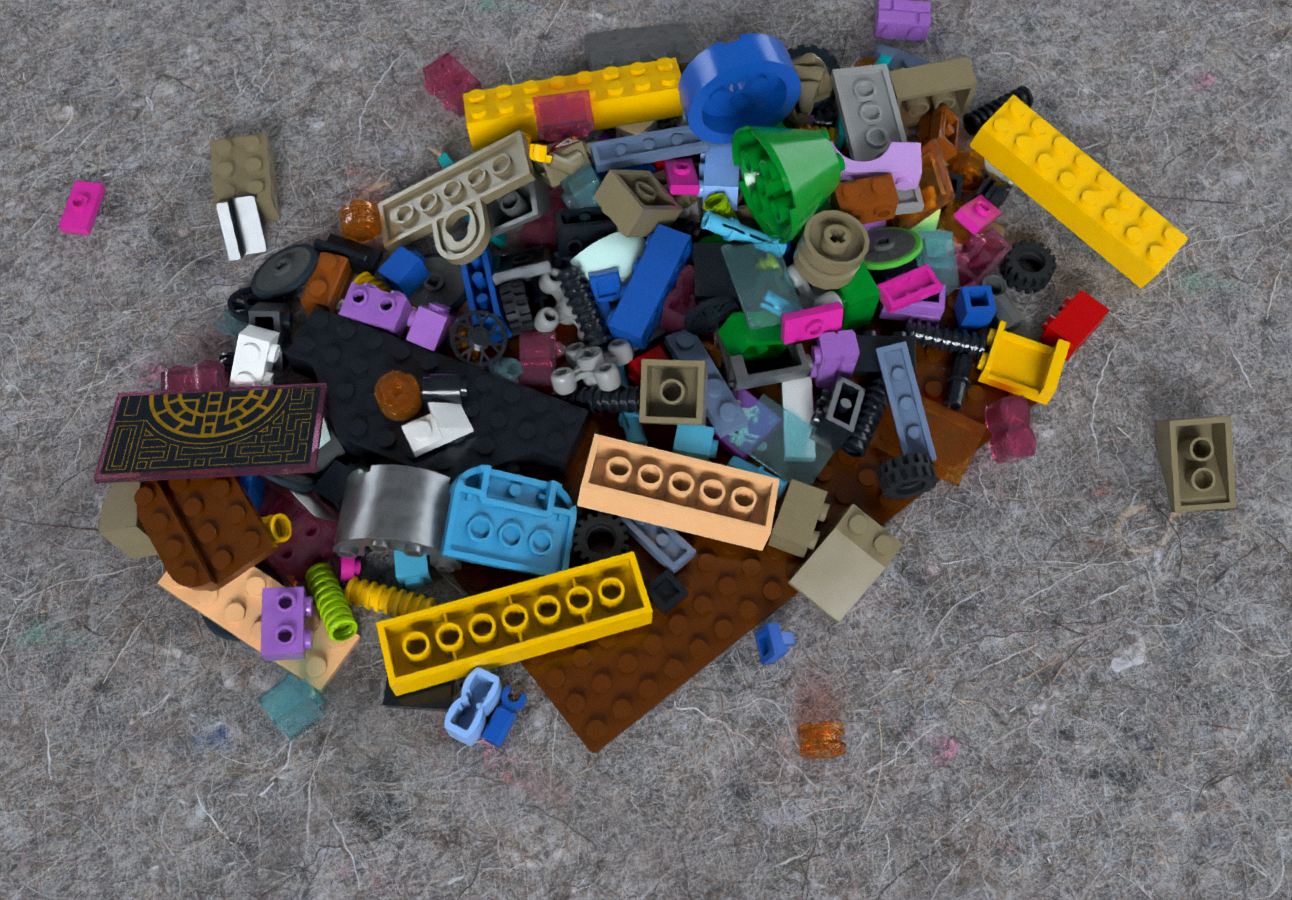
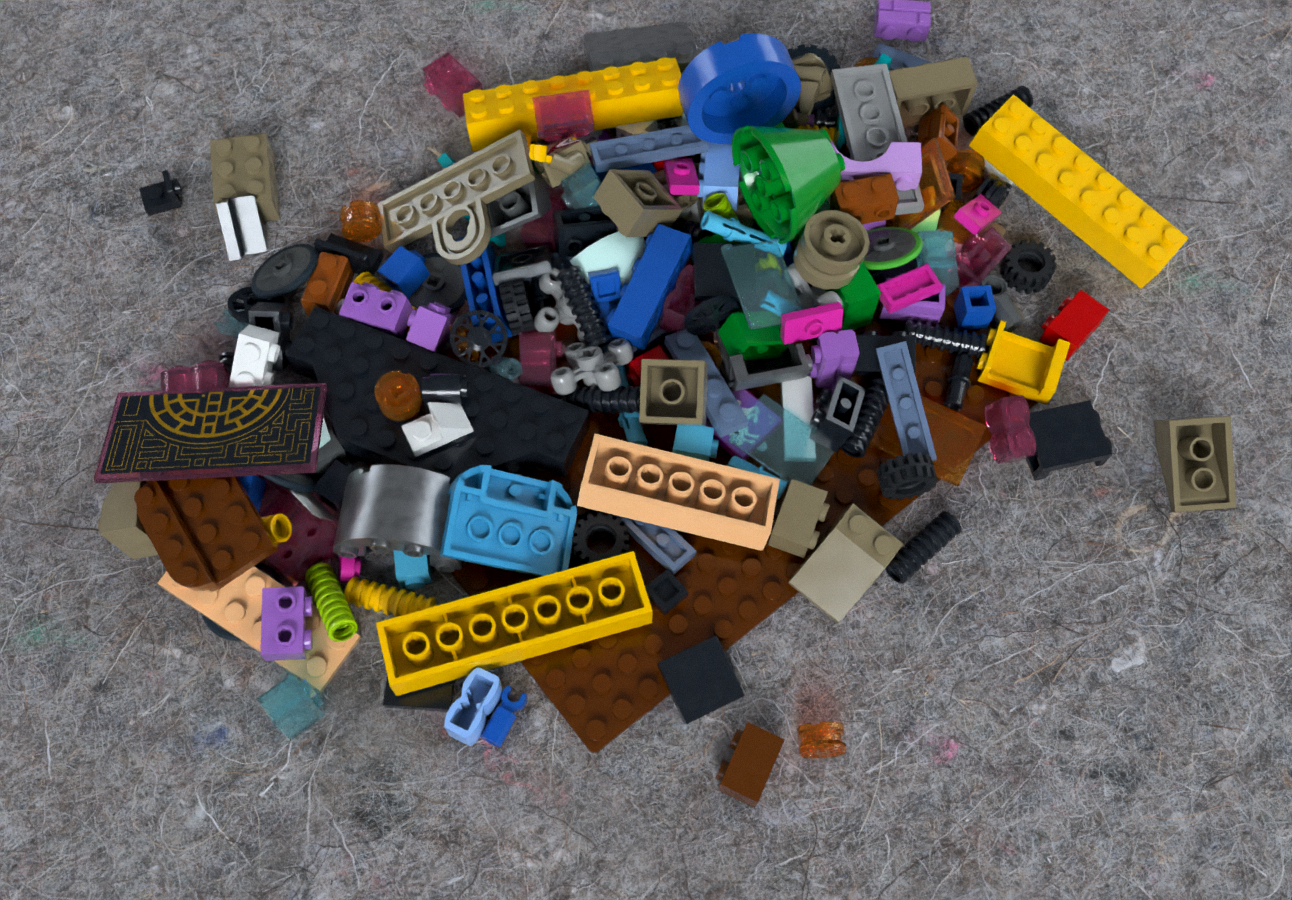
(82, 207): dark pink plate -> none
(162, 195): none -> black bracket
(700, 679): none -> black tile
(750, 764): none -> reddish brown brick
(773, 643): blue tile -> none
(923, 546): none -> black piece
(1067, 438): none -> black panel

